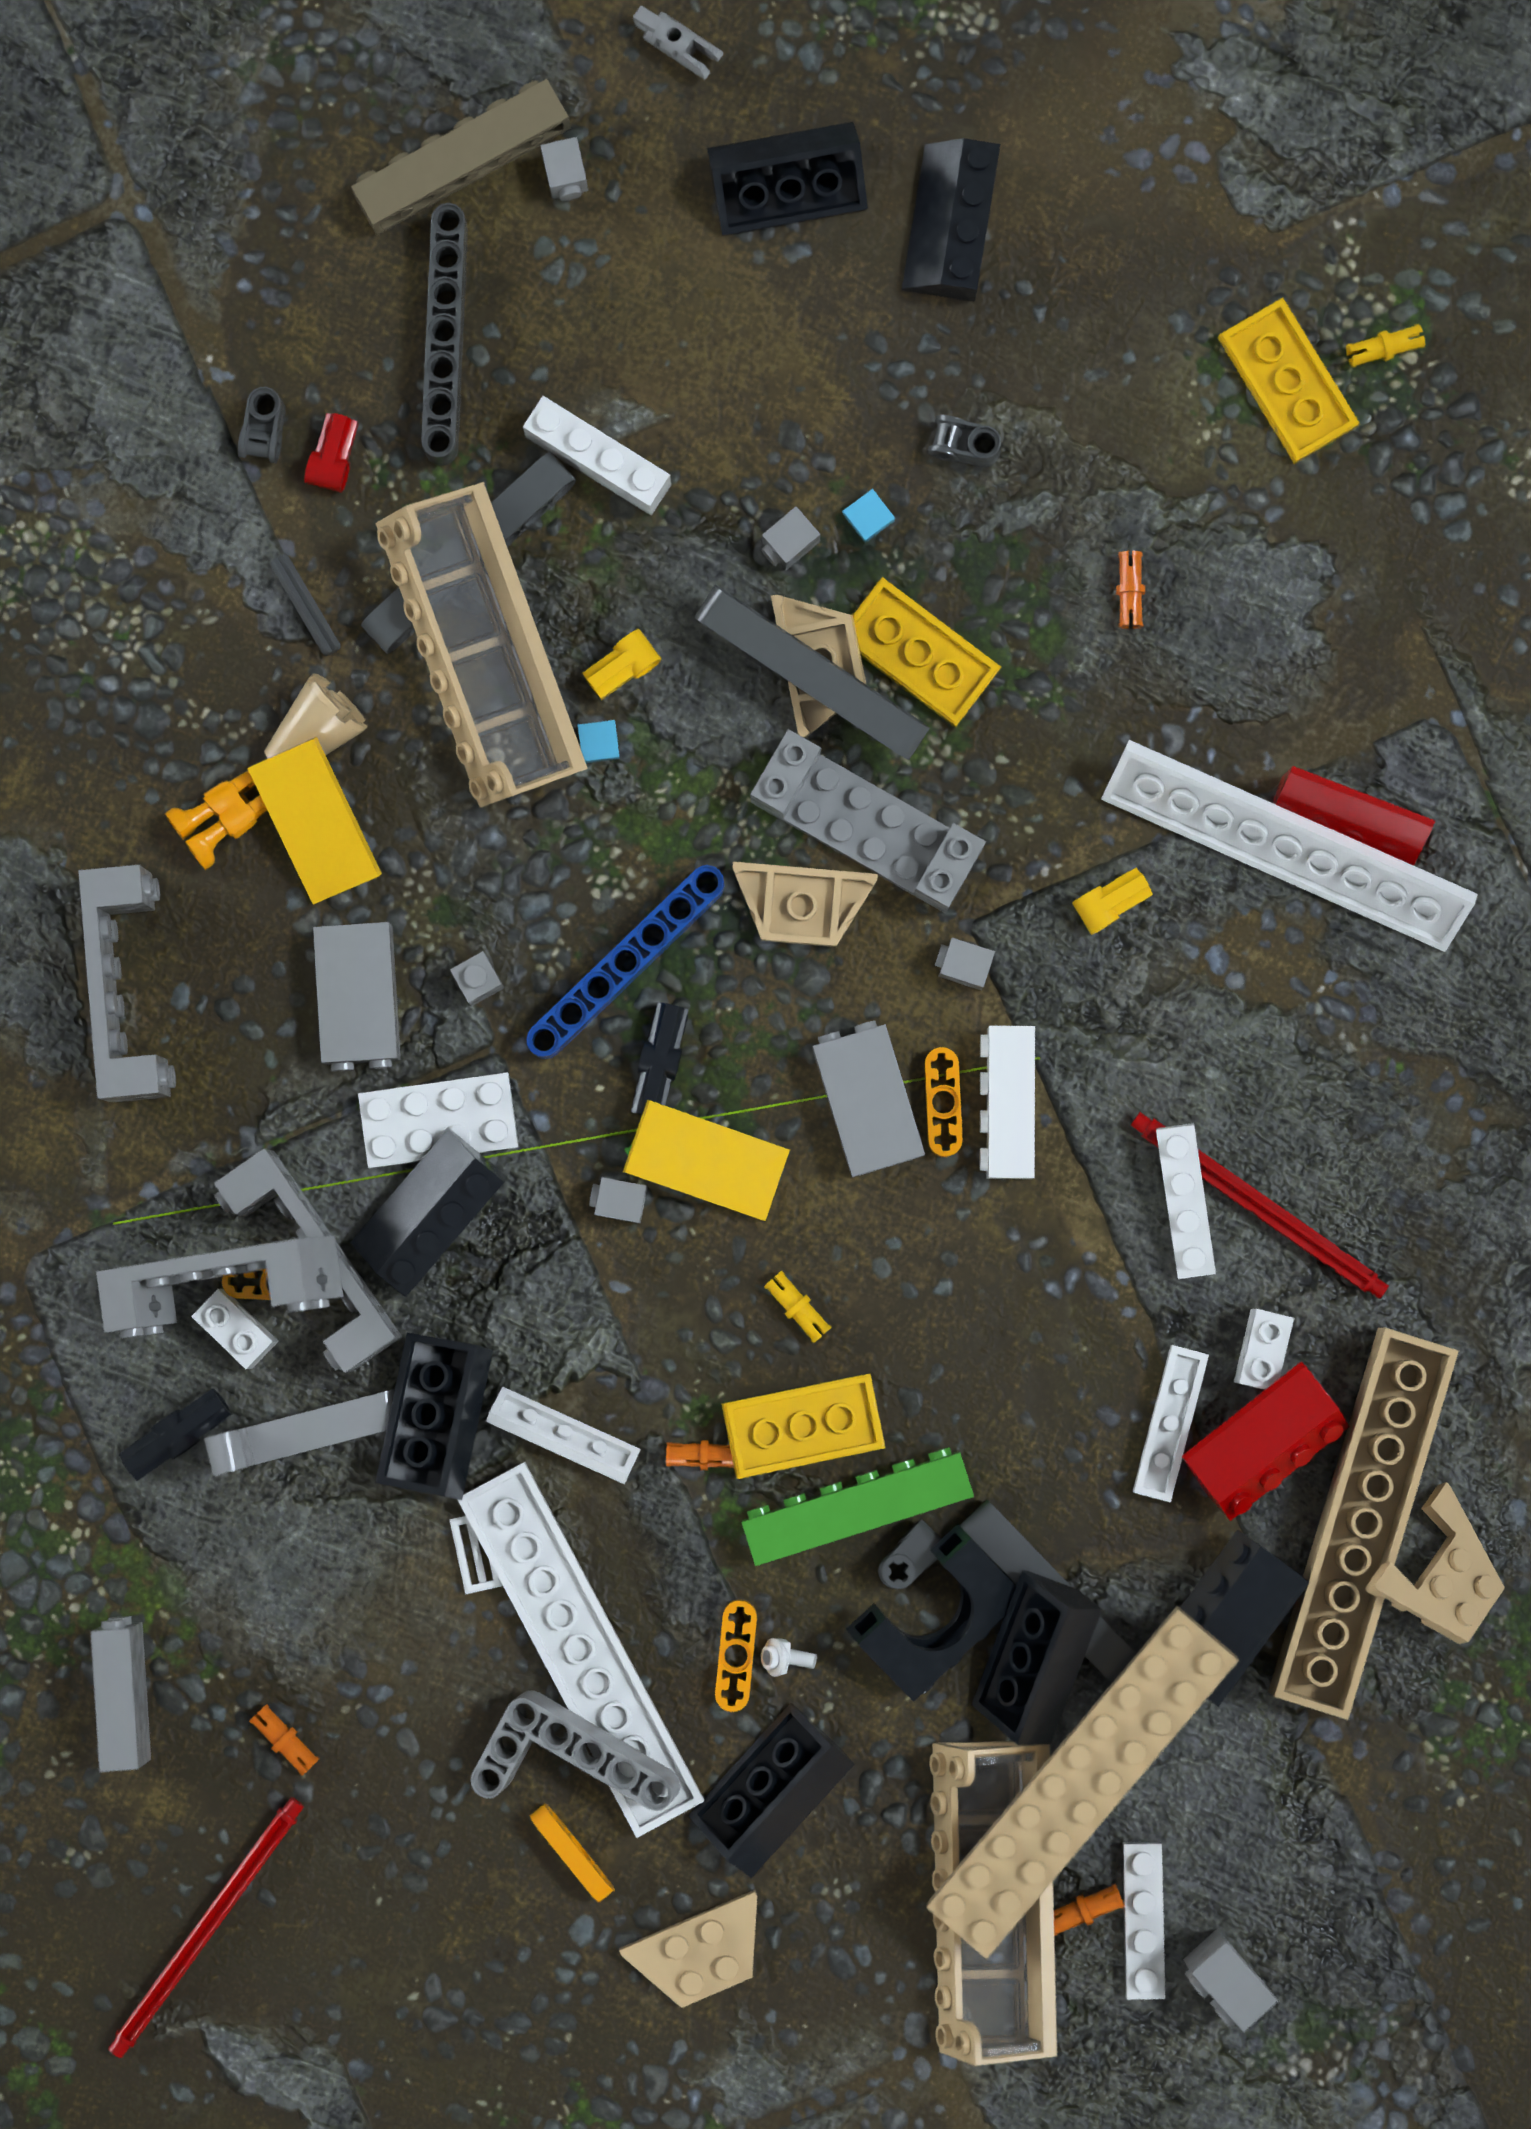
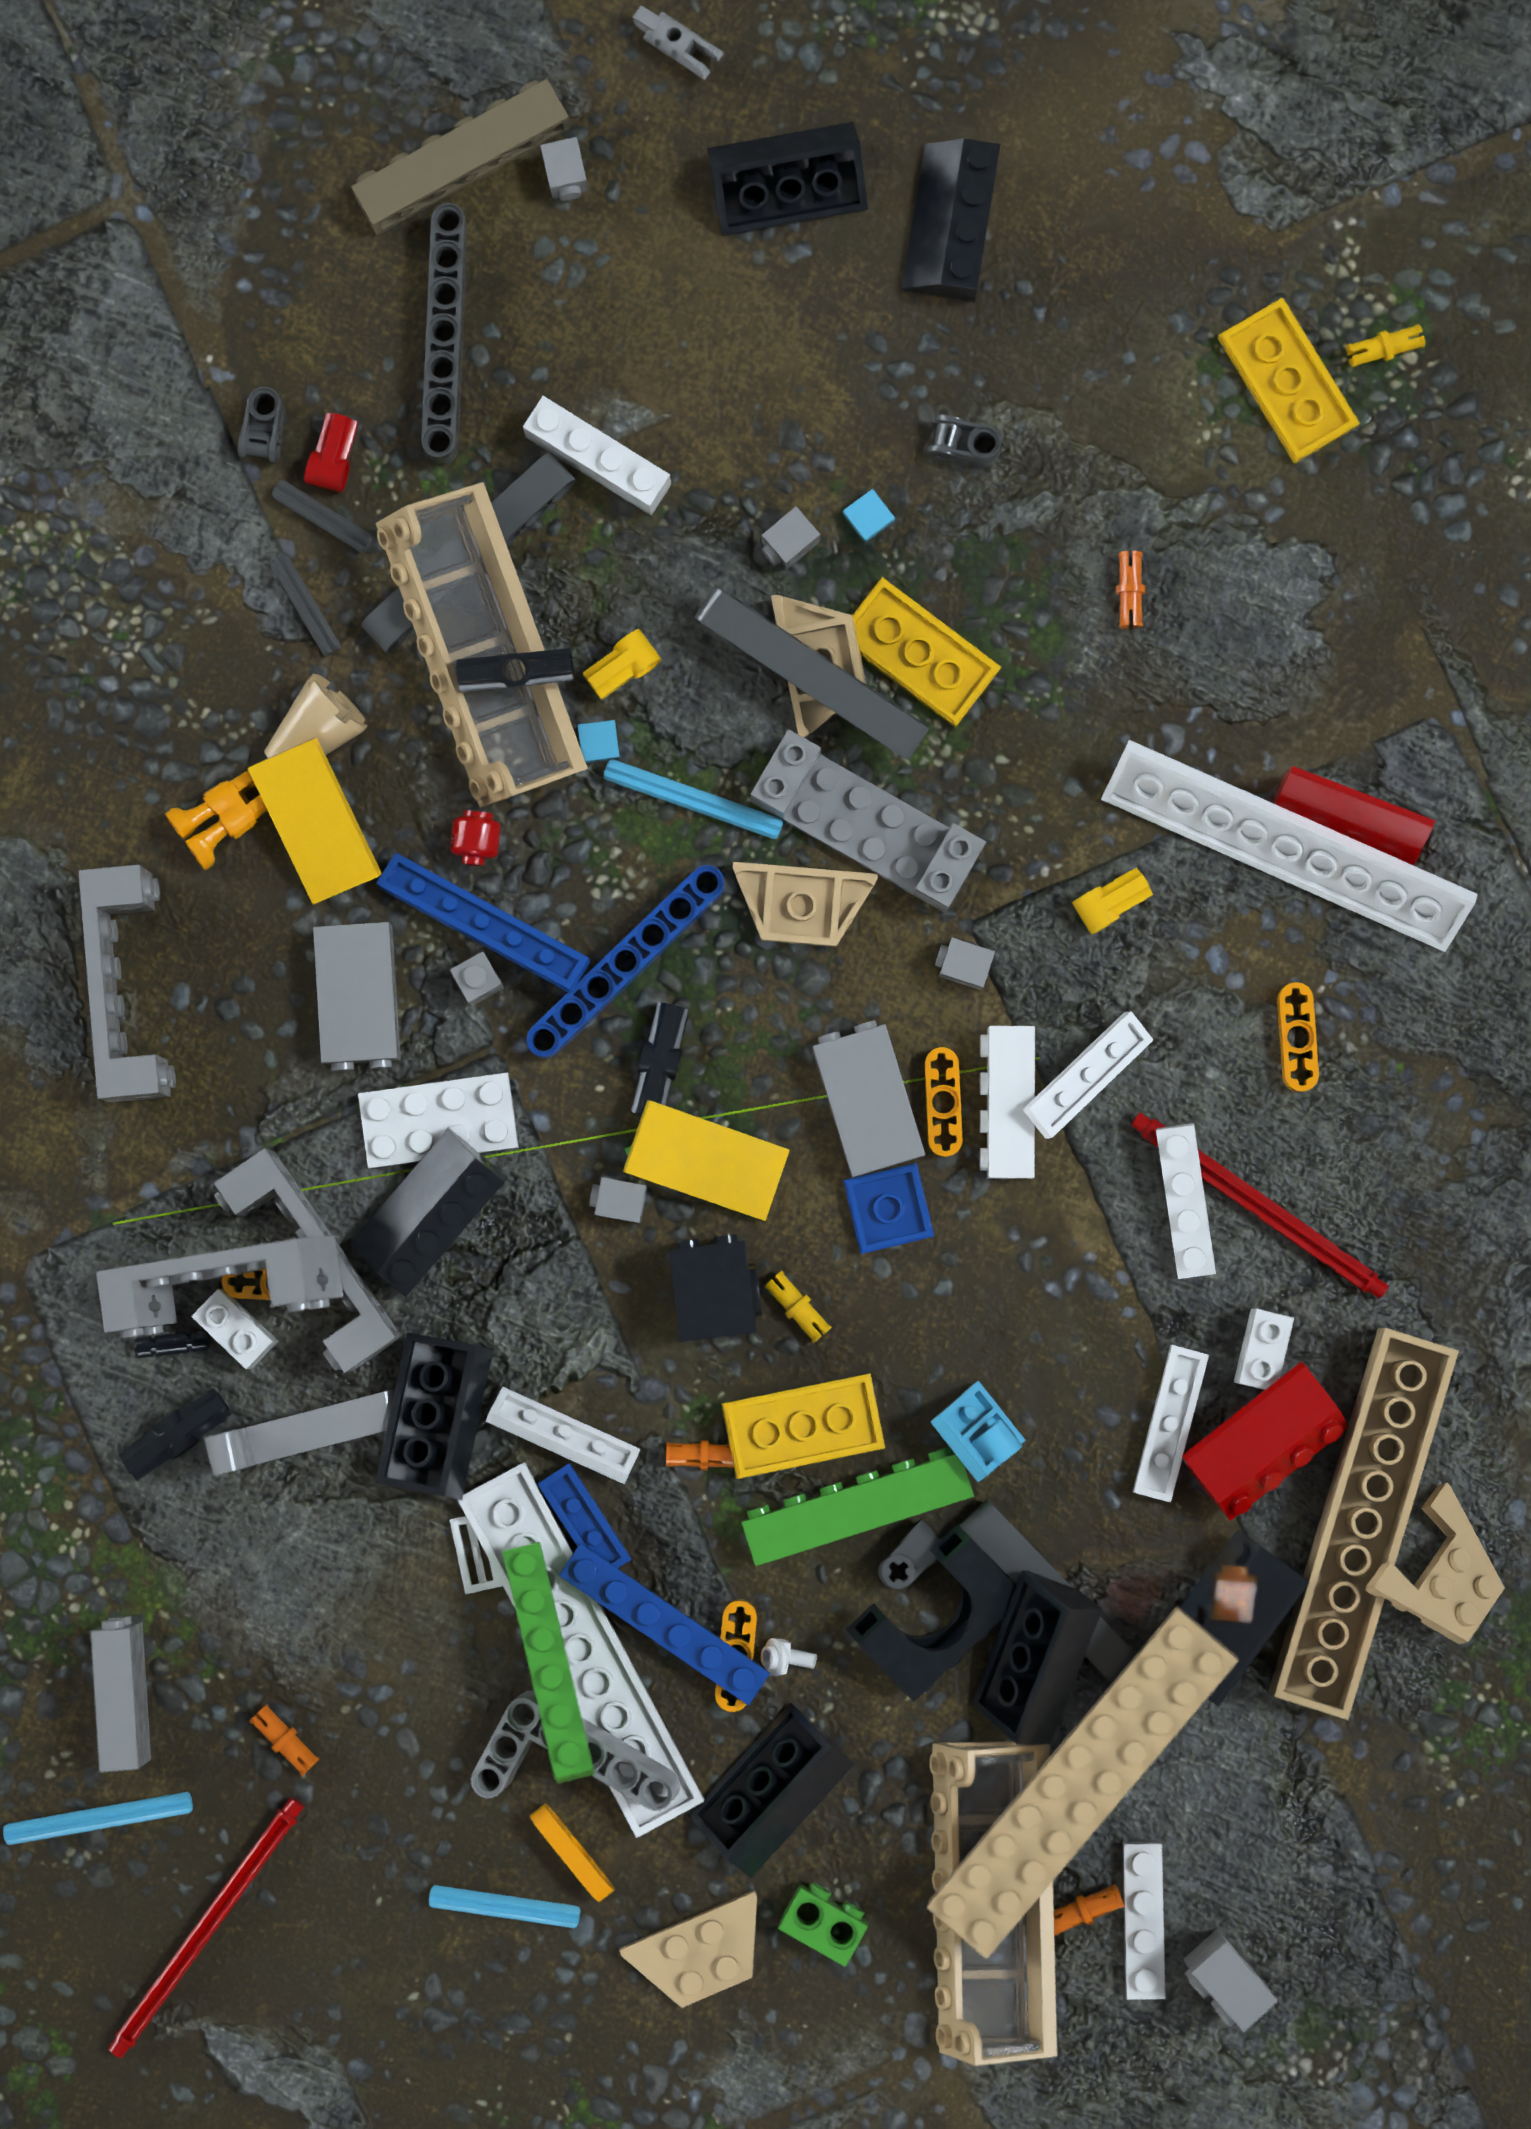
(98, 1818): none -> medium azure axle
(172, 1344): none -> black axle
(322, 516): none -> dark grey axle
(475, 837): none -> red head
(483, 923): none -> blue plate
(490, 671): none -> black piece
(504, 1906): none -> medium azure axle
(548, 1663): none -> bright green brick
(582, 1515): none -> blue plate
(664, 1624): none -> blue plate
(693, 799): none -> medium azure axle
(714, 1288): none -> black brick
(817, 1931): none -> bright green brick
(888, 1208): none -> blue tile
(978, 1431): none -> medium azure plate
(1088, 1074): none -> white plate
(1233, 1594): none -> clear orange slope
(1285, 1047): none -> light orange beam

